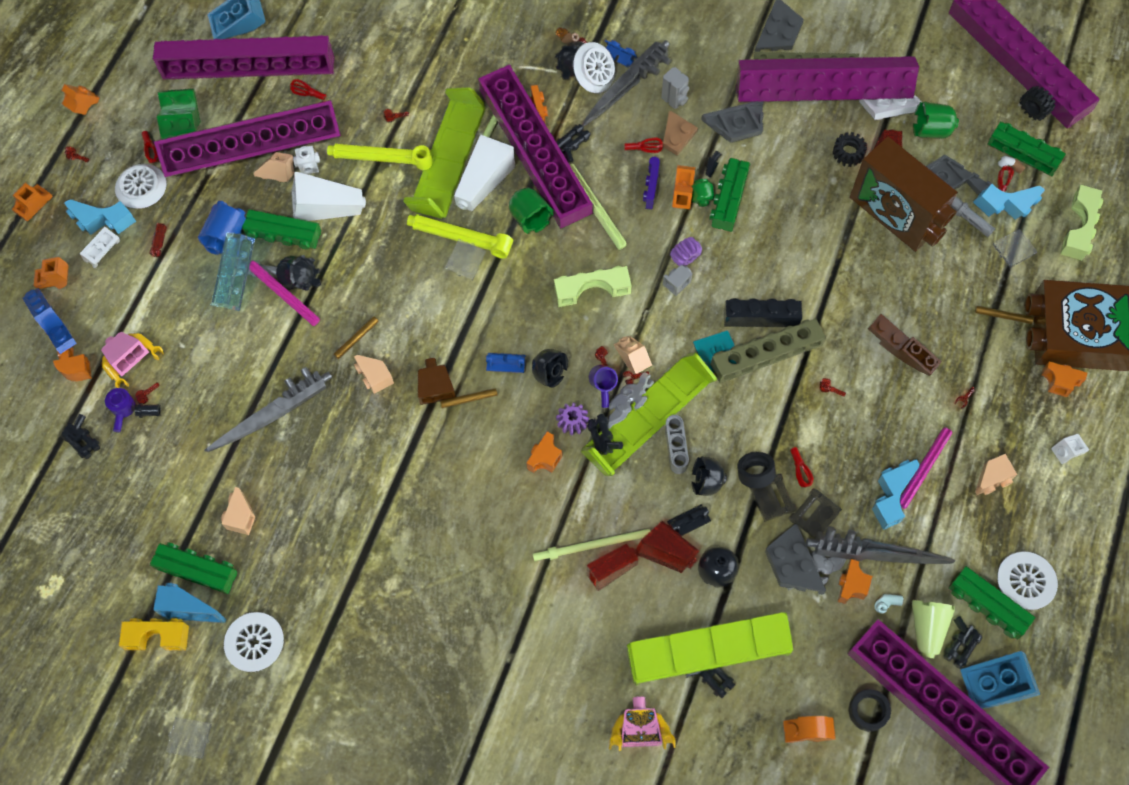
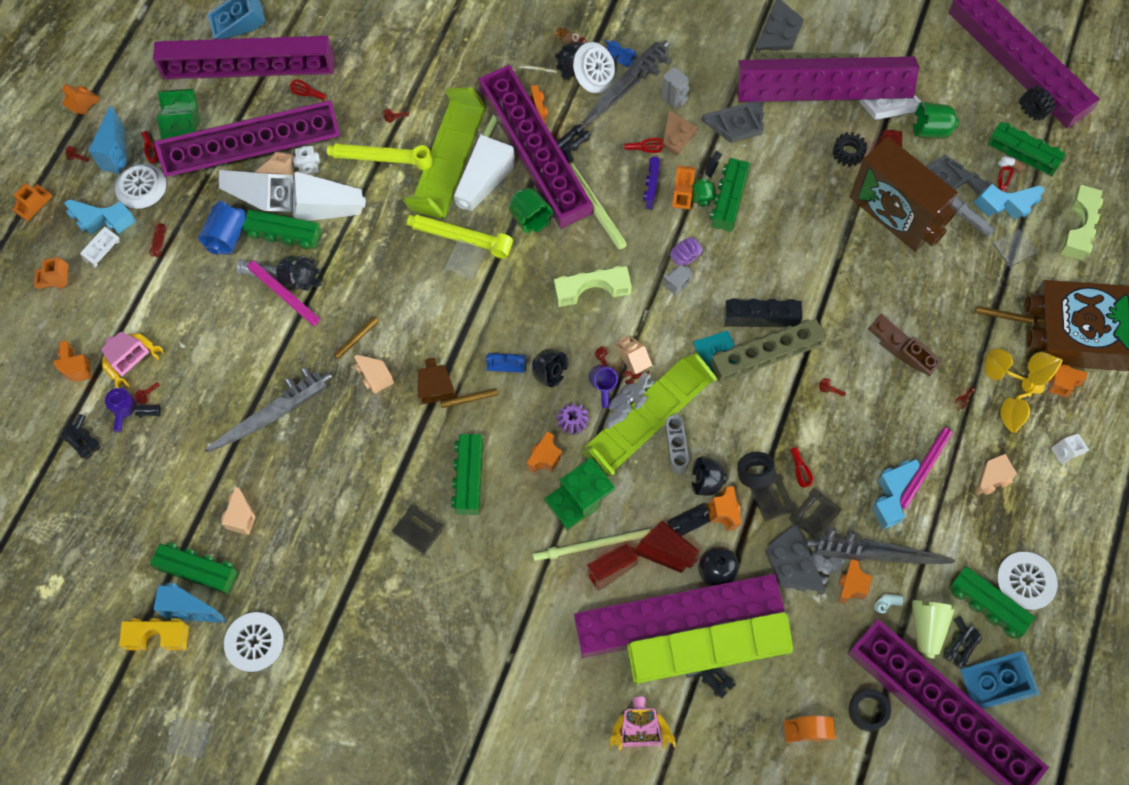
(49, 320): blue bracket -> none
(109, 144): none -> dark azure slope
(233, 271): clear light blue brick -> none
(262, 190): none -> white slope
(414, 534): none -> clear smoke plate
(468, 474): none -> green brick
(579, 493): none -> green bracket
(603, 443): black piece -> none
(615, 626): none -> magenta brick
(725, 509): none -> orange brick
(1041, 368): none -> yellow plant

